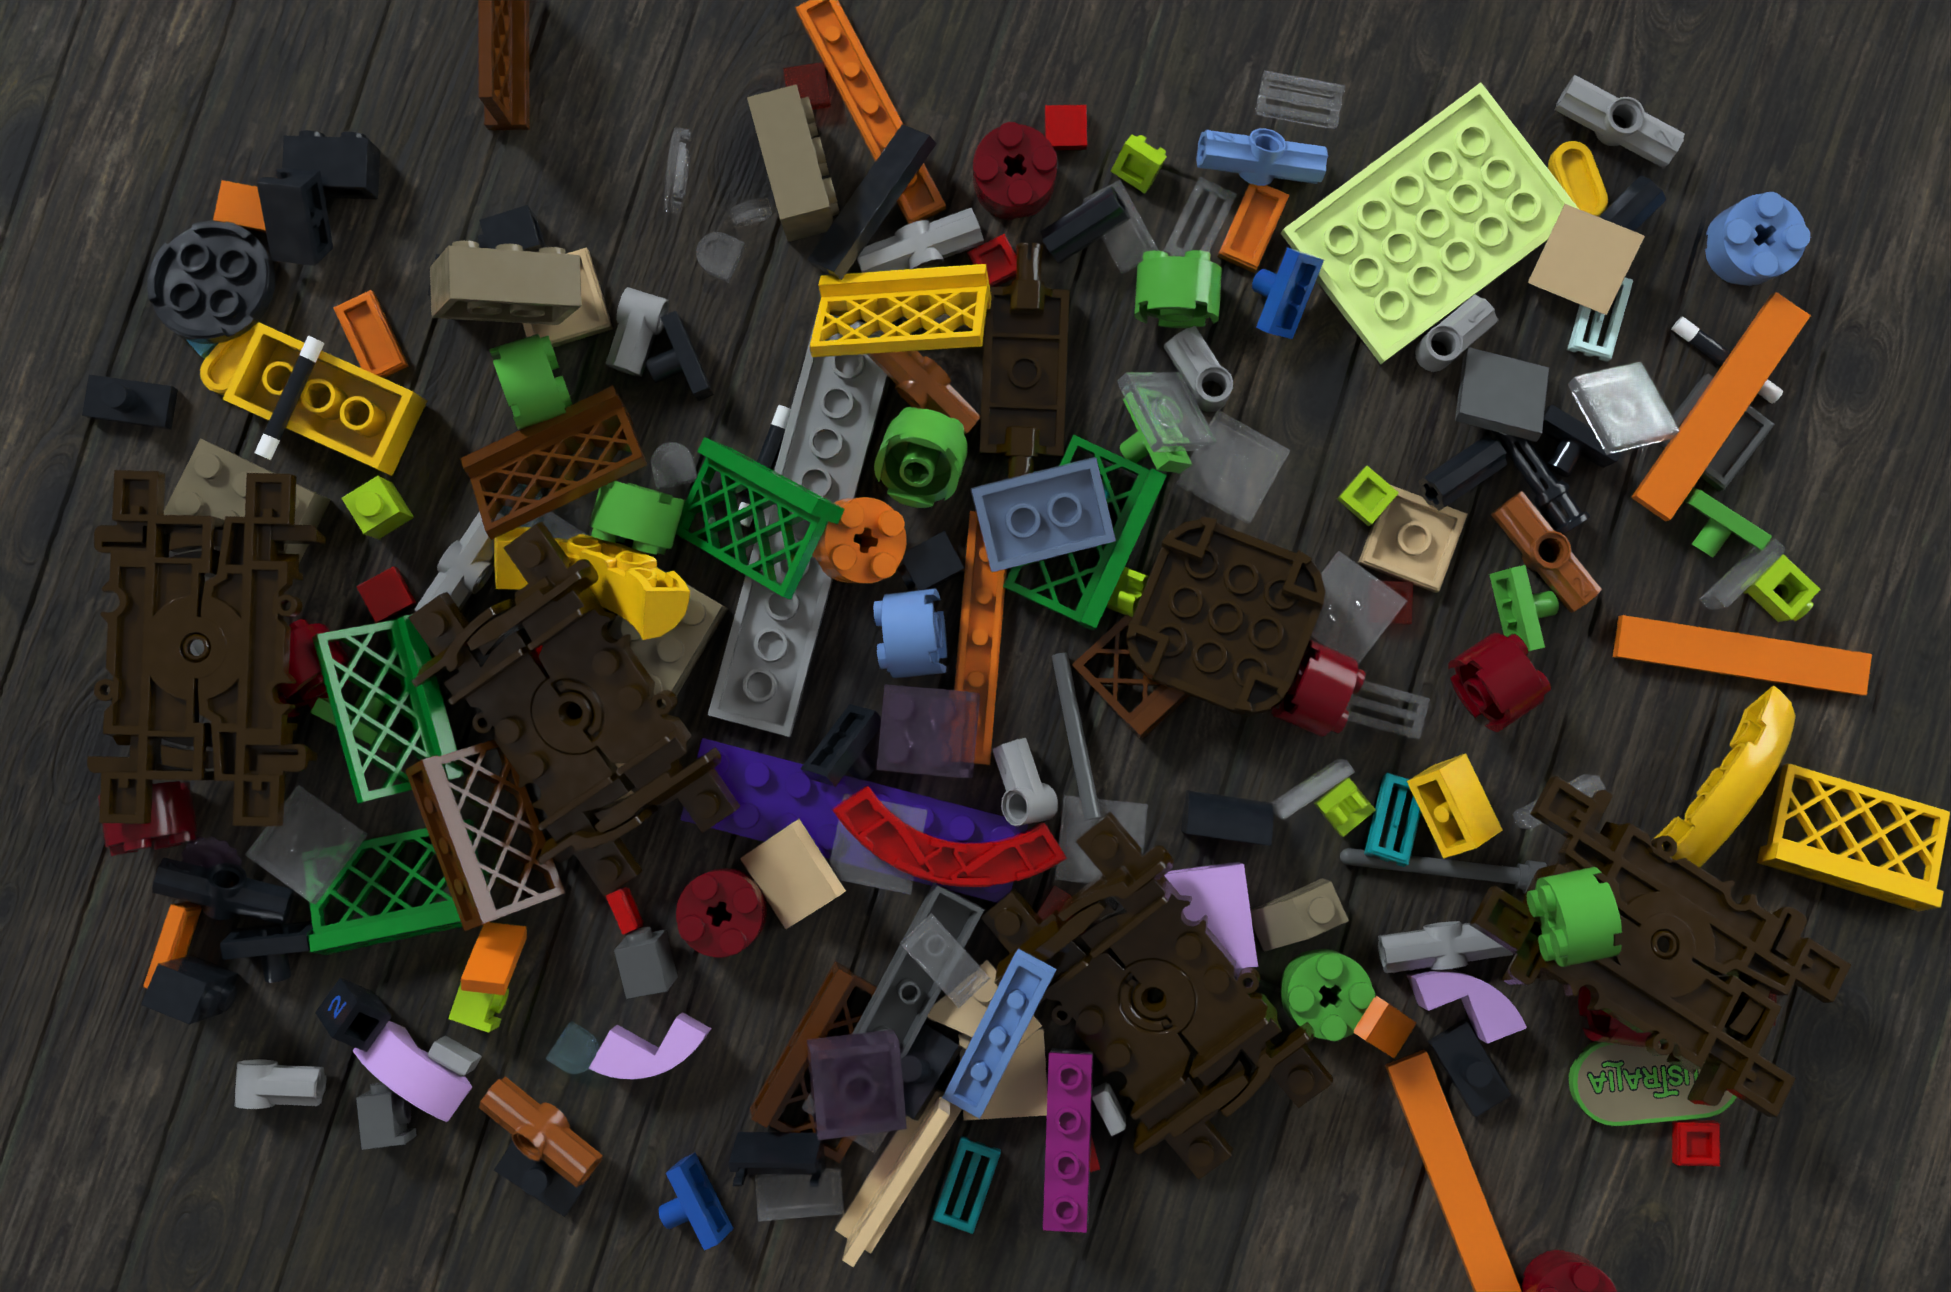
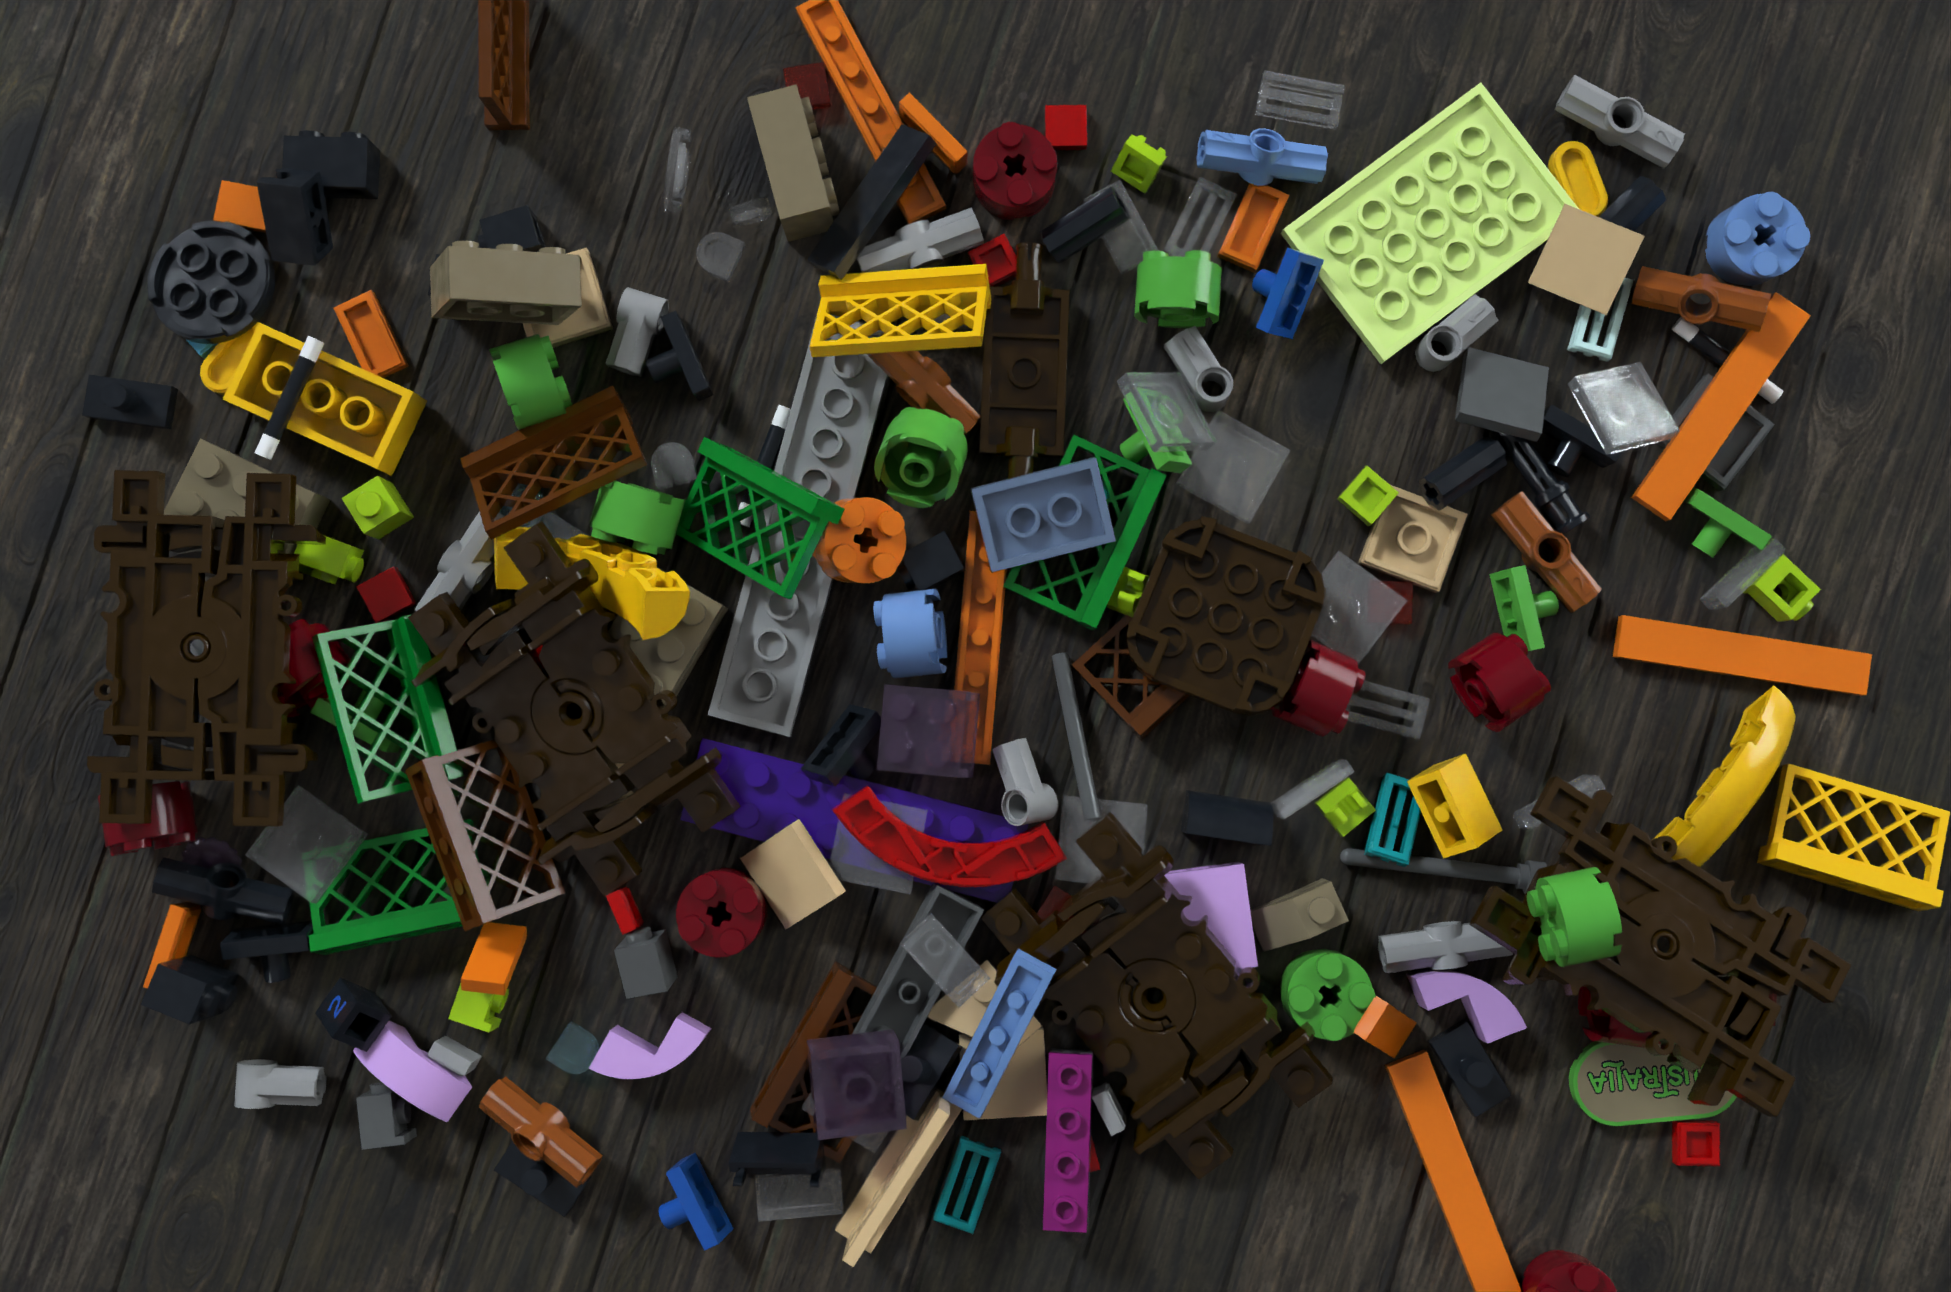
(331, 560): none -> lime brick
(947, 147): none -> orange tile
(1728, 303): none -> dark orange piece

